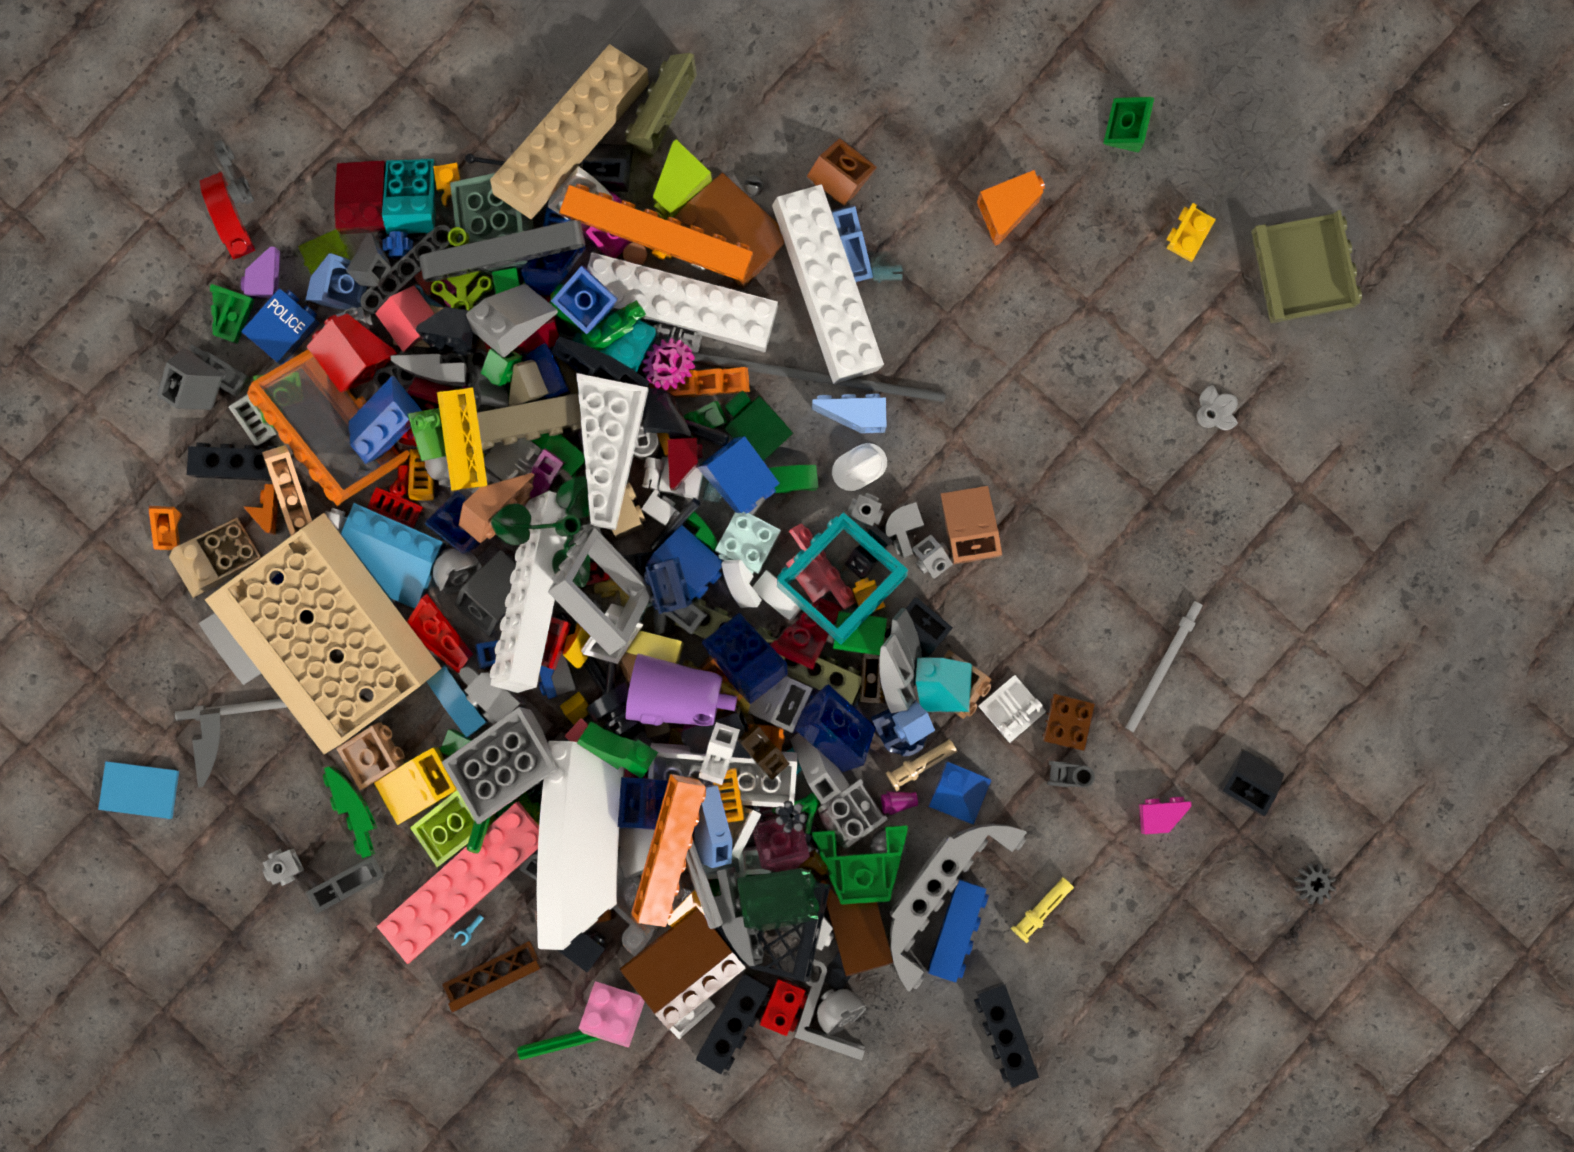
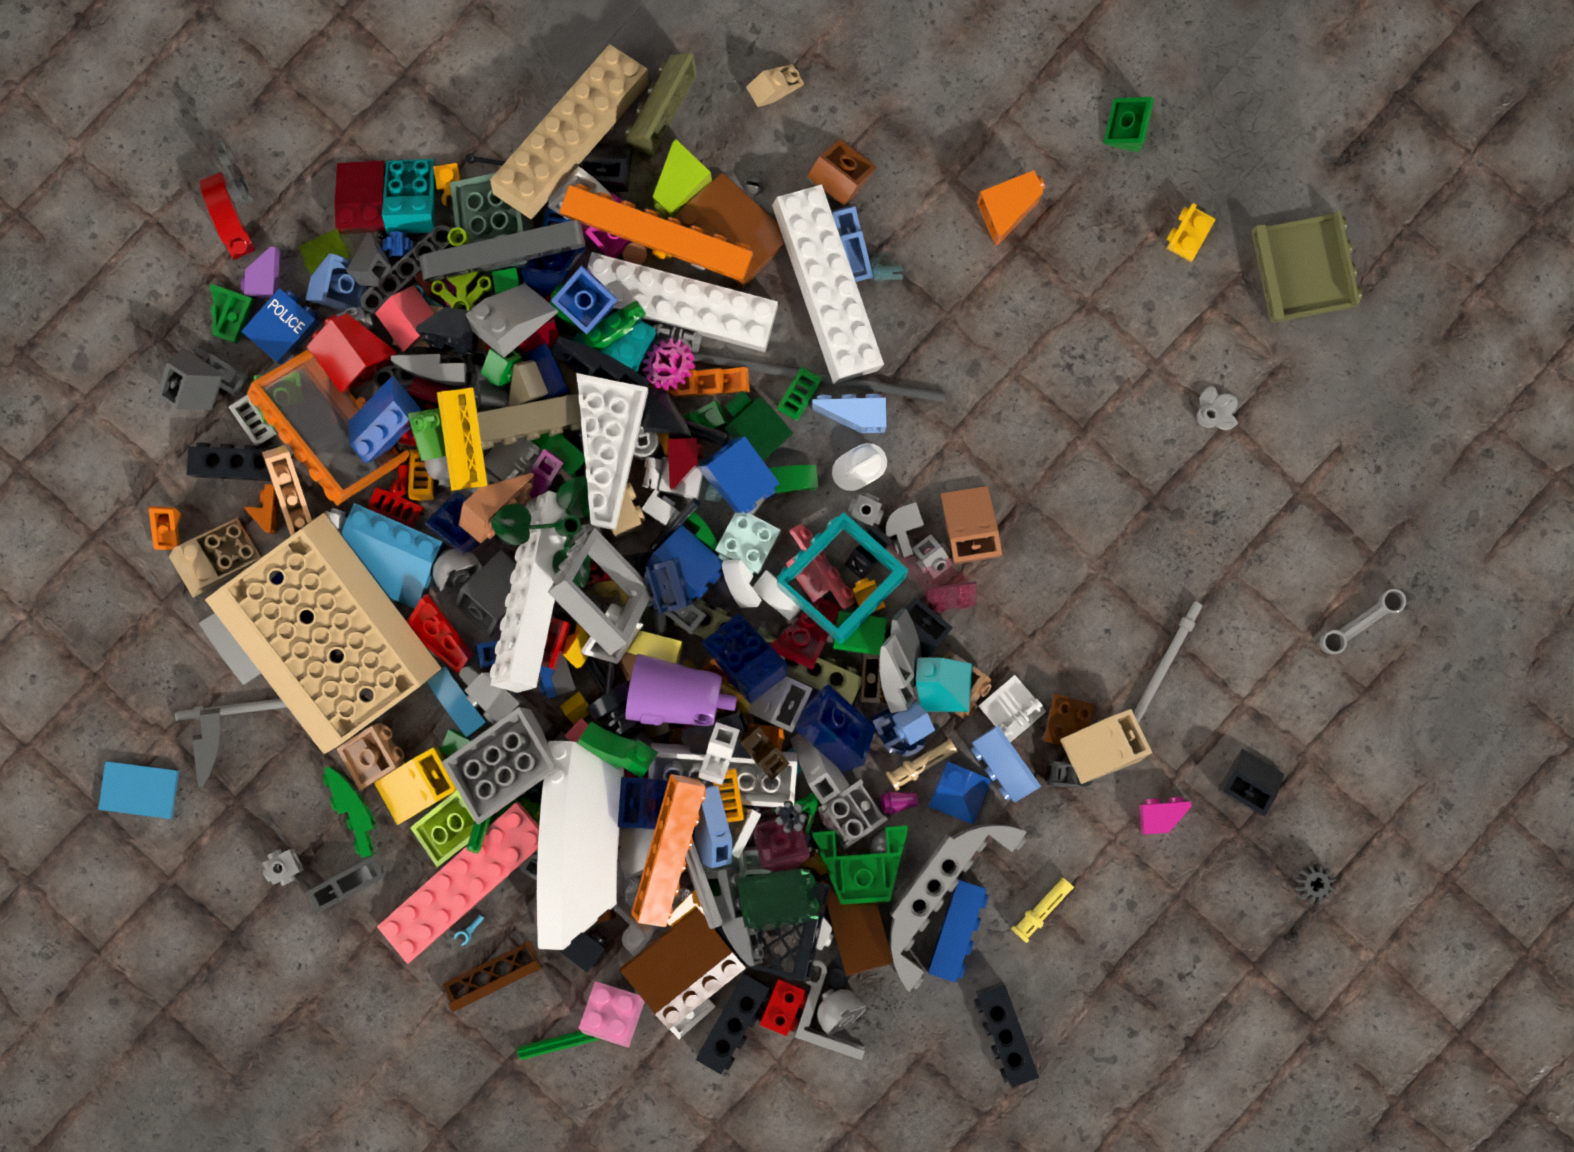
(774, 84): none -> tan slope
(782, 407): none -> green slope
(952, 596): none -> clear pink hinge
(1004, 764): none -> medium blue slope
(1106, 746): none -> tan slope
(1363, 621): none -> light grey piece

